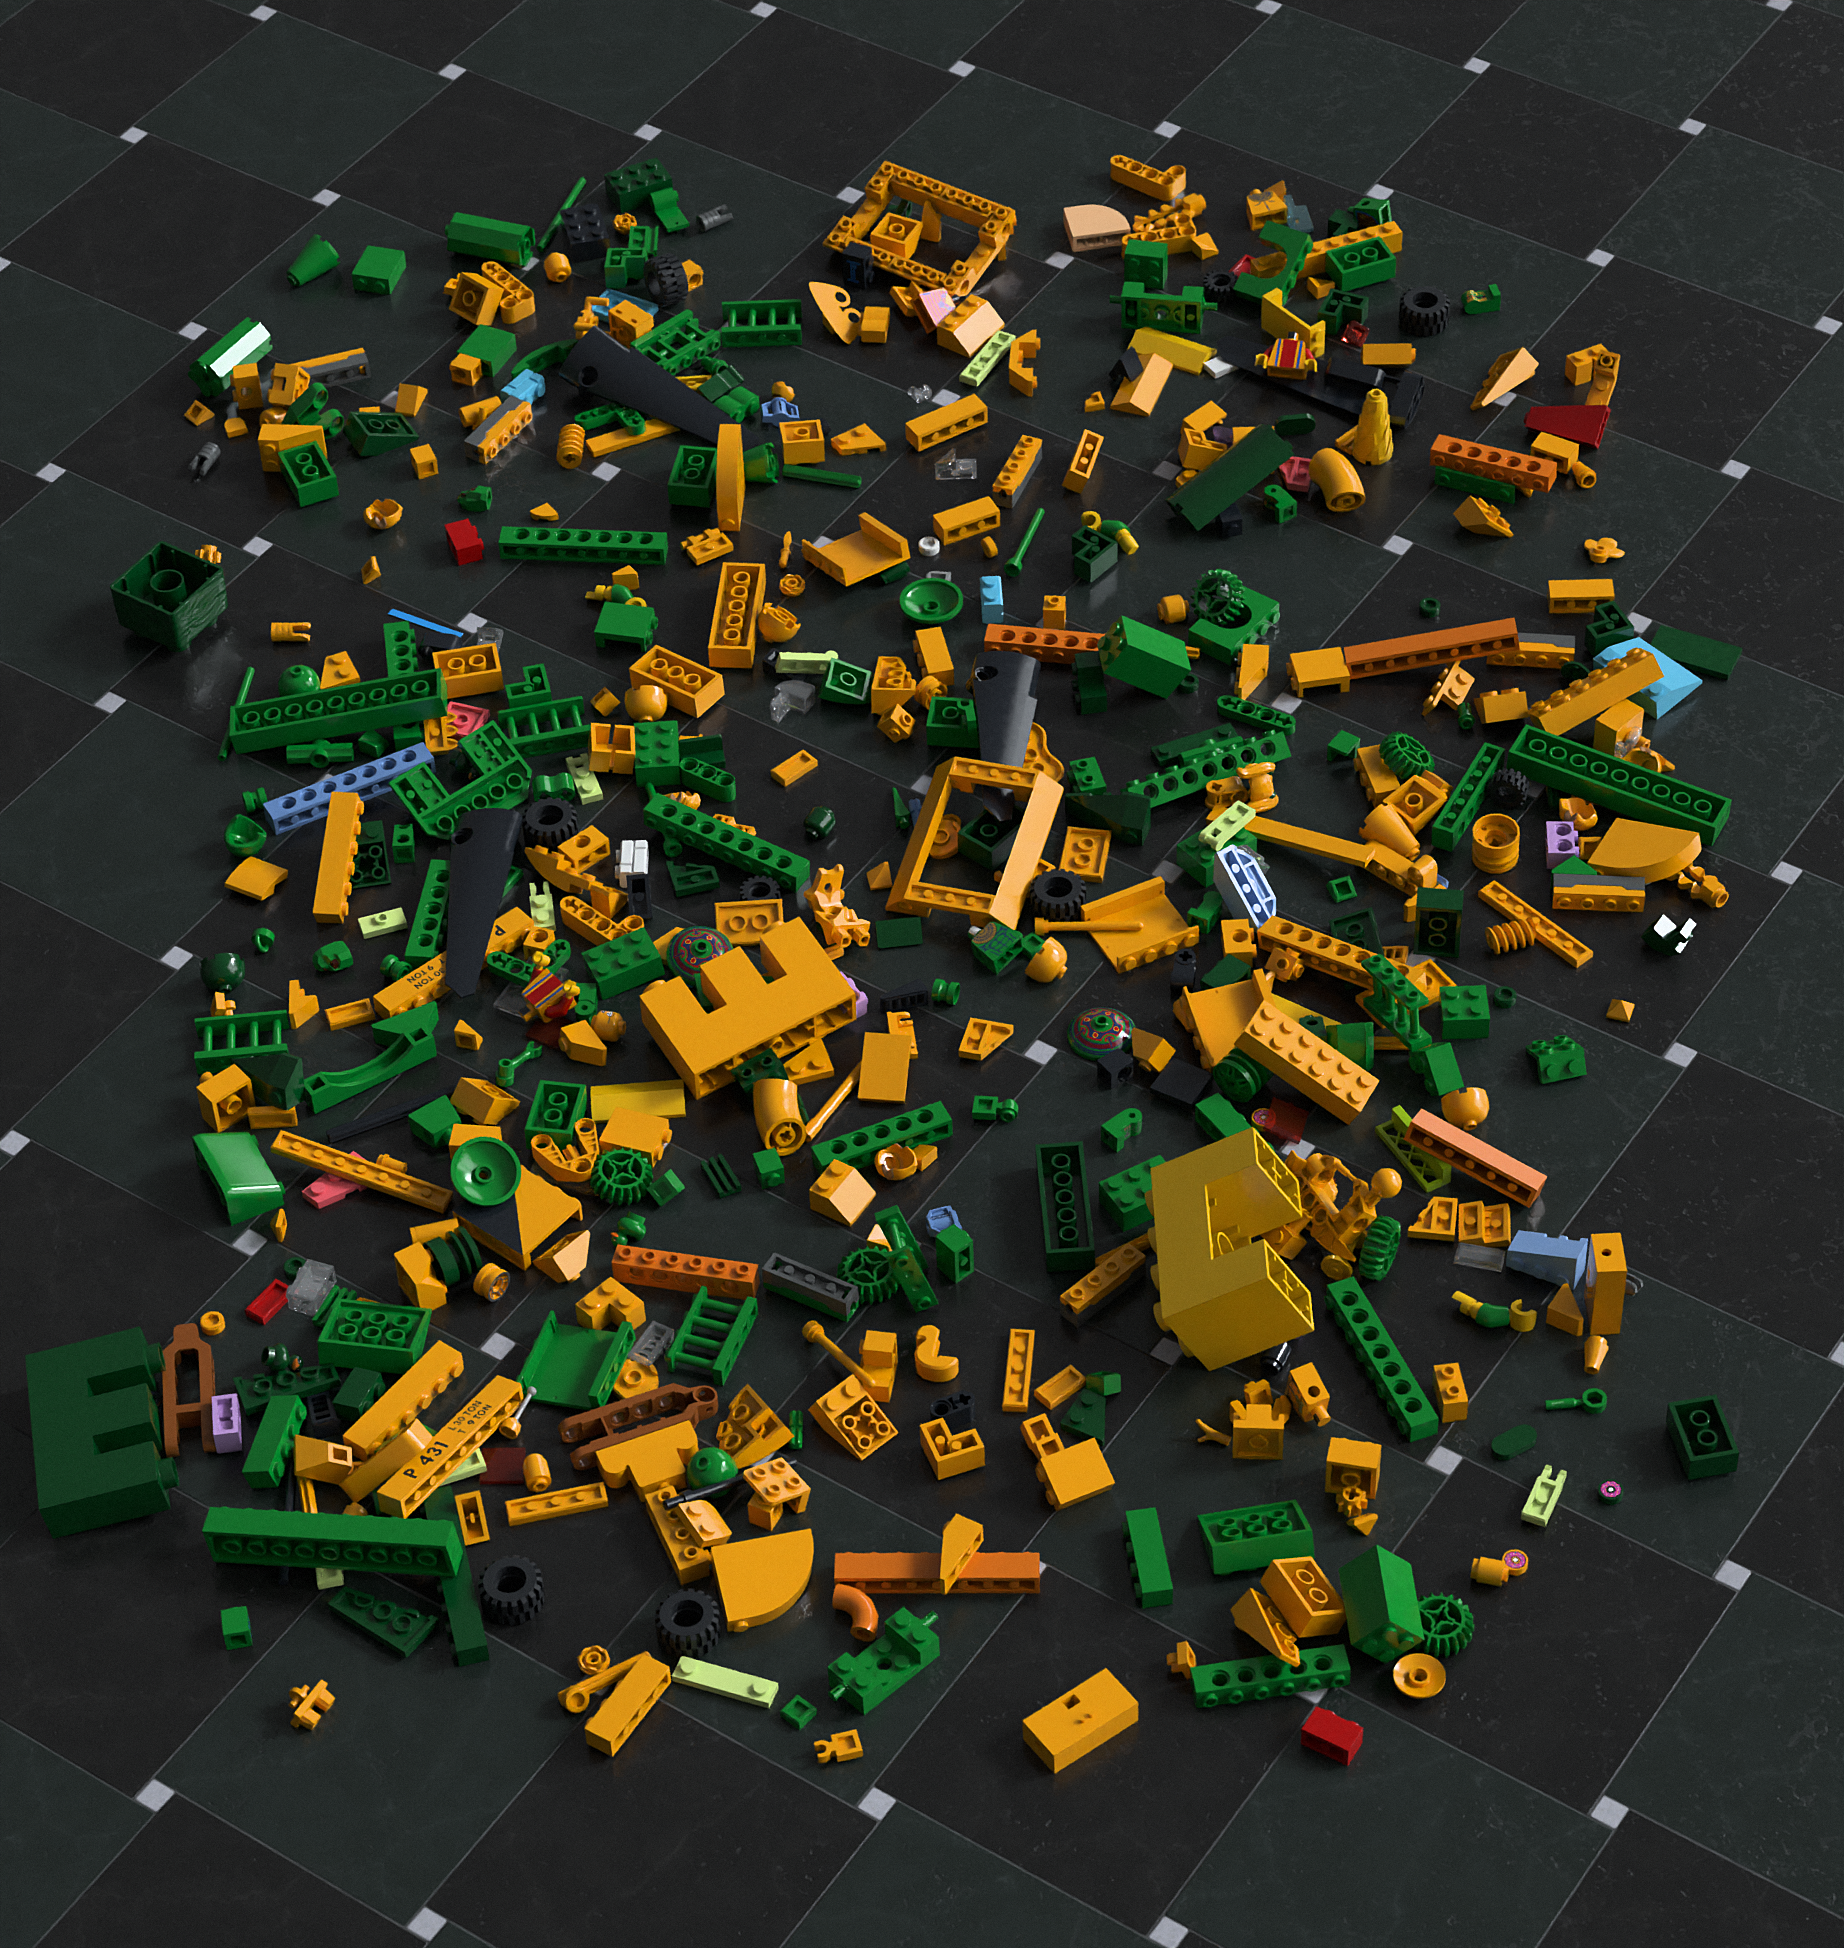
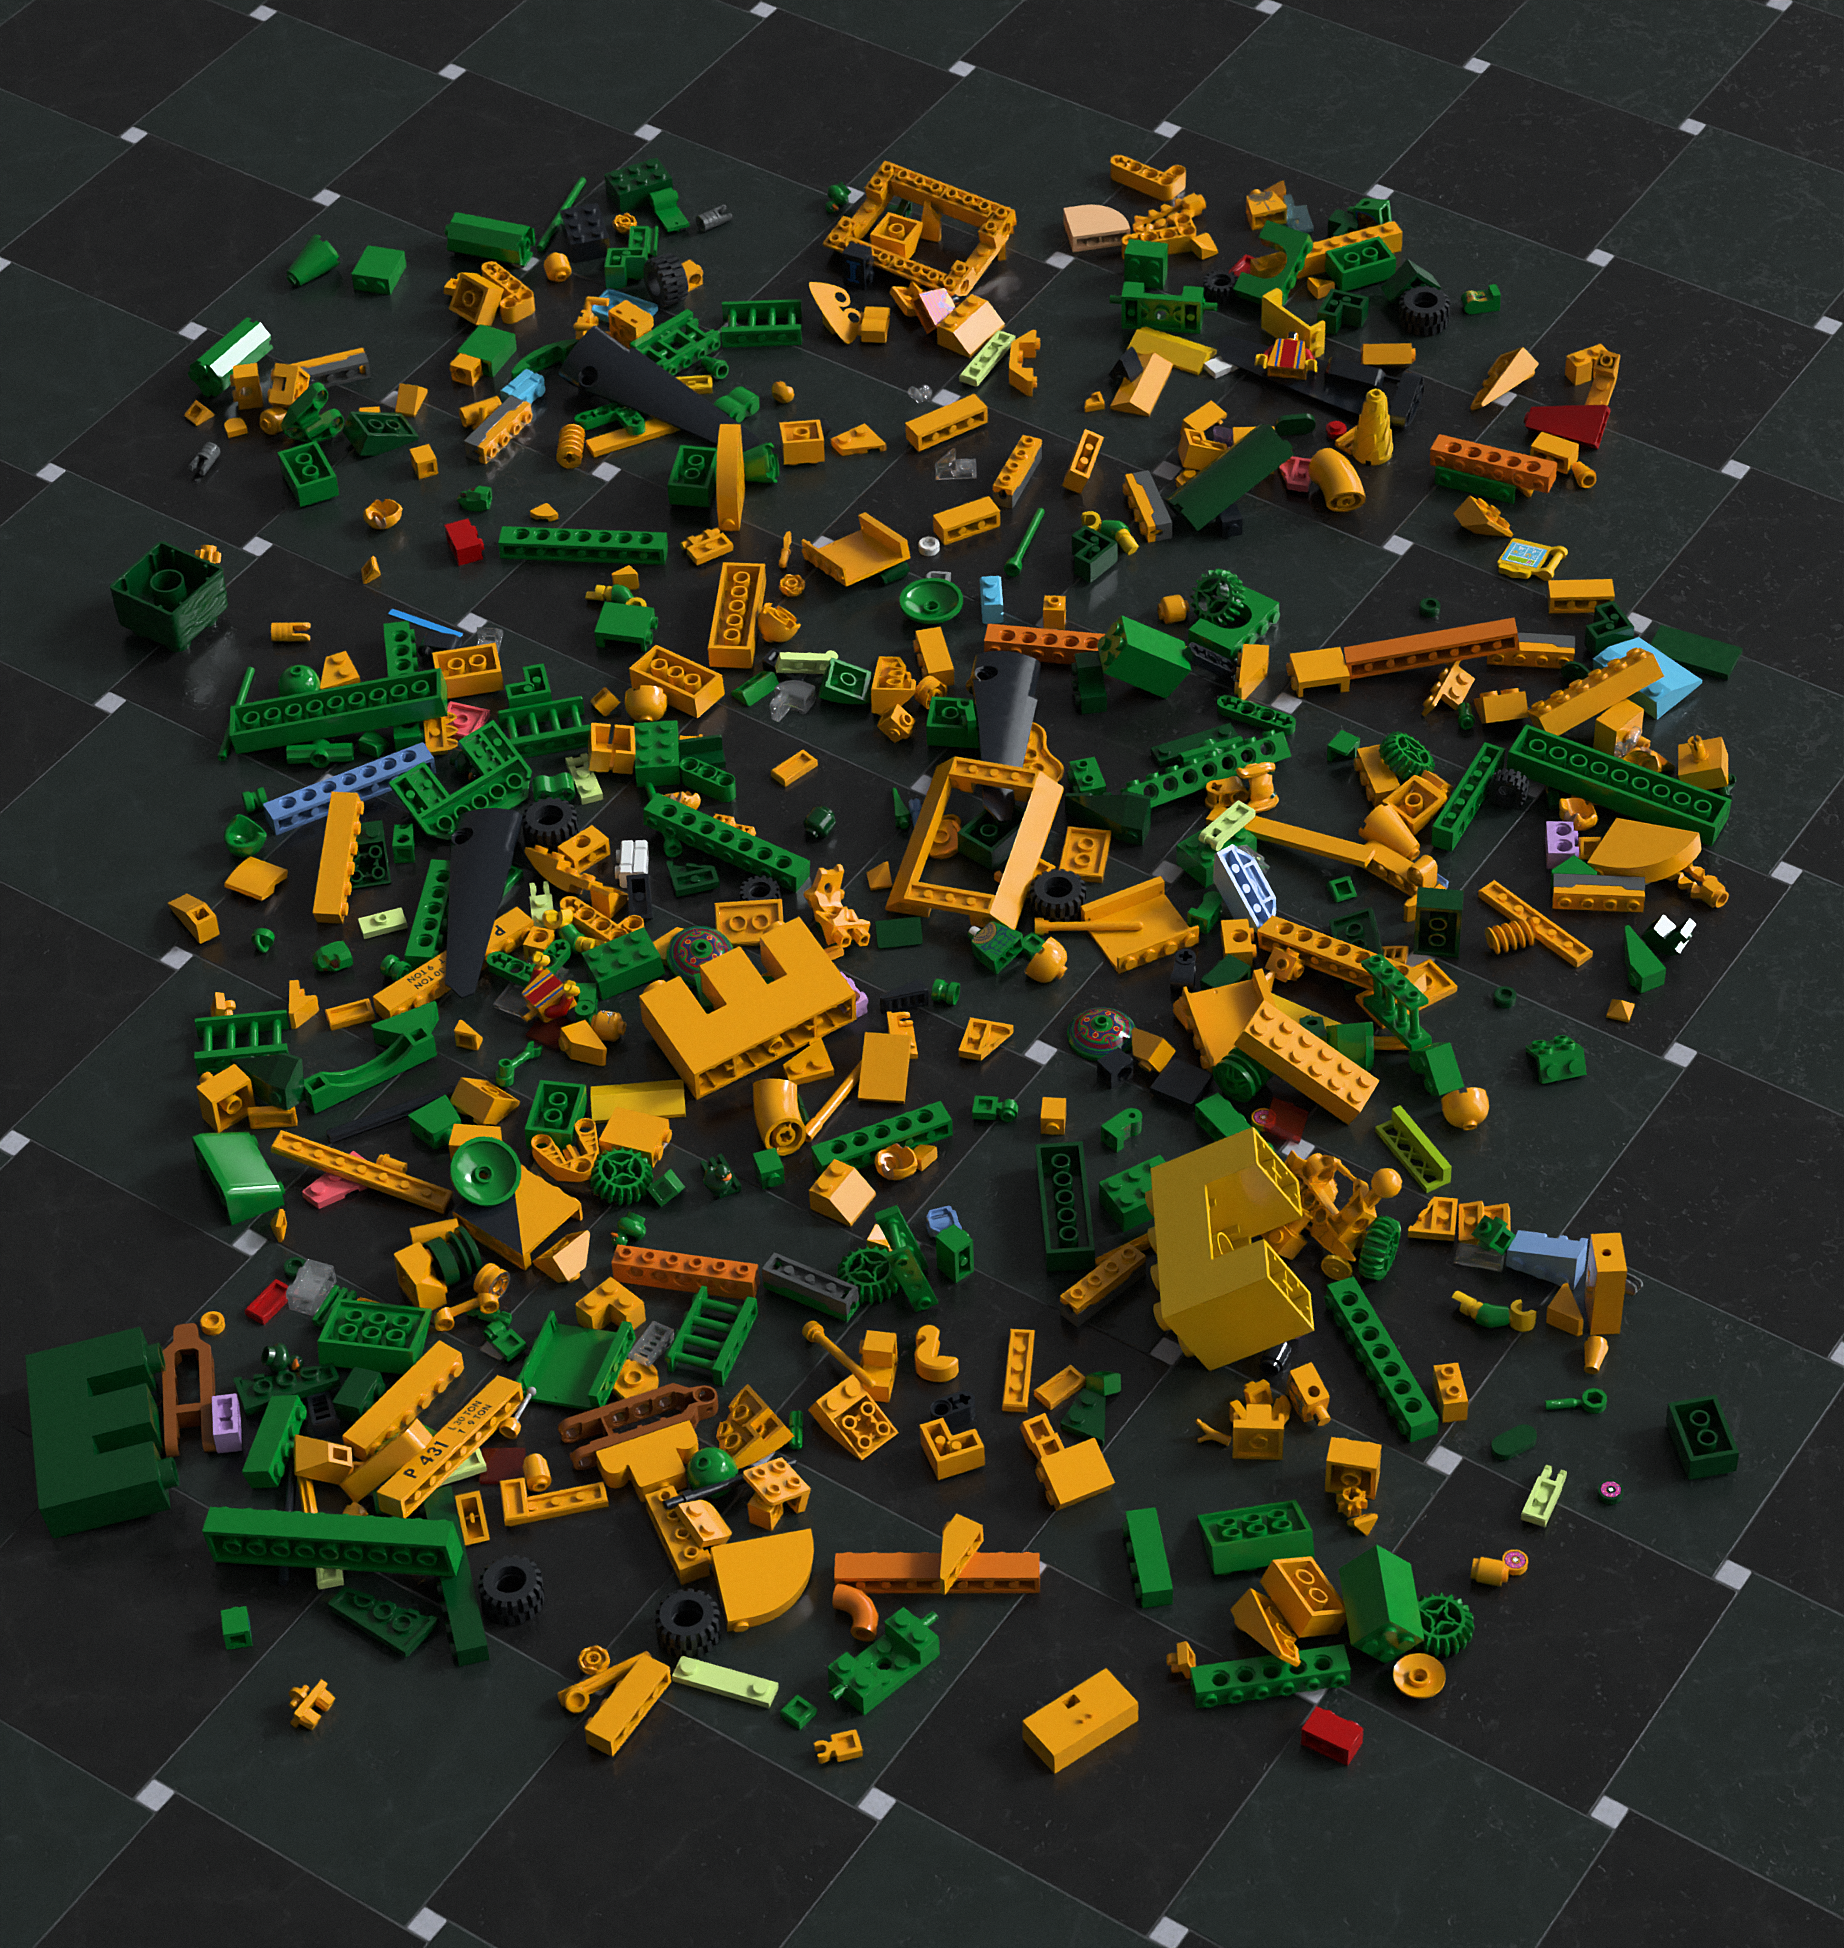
(196, 917): none -> light orange slope
(223, 972): dark green cylinder -> none
(279, 437): light orange slope -> none
(444, 1318): none -> light orange bar
(504, 1317): none -> green axle
(505, 1342): none -> green plate
(514, 1501): none -> light orange tile
(563, 921): none -> yellow piece
(718, 1179): none -> dark green animal
(720, 384): dark green piece -> none
(756, 688): none -> green slope
(762, 1066): dark green brick -> none
(779, 413): medium blue piece -> none
(821, 476): green axle -> none
(839, 194): none -> green animal
(989, 547): light orange tile -> none
(1053, 1116): none -> light orange brick
(1147, 506): none -> piece
(1189, 684): dark green tile -> none
(1209, 661): none -> black beam
(1280, 502): green leg -> none
(1335, 429): none -> red plate
(1355, 334): clear red slope -> none
(1407, 277): none -> dark green brick
(1464, 1012): green brick -> none
(1475, 1158): orange brick -> none
(1488, 1233): none -> green brick
(1495, 843): light orange wheel -> none
(1526, 558): none -> yellow piece
(1603, 549): light orange plate -> none
(1642, 965): none -> green slope
(1703, 763): none -> light orange brick
(1724, 791): none -> dark green arm

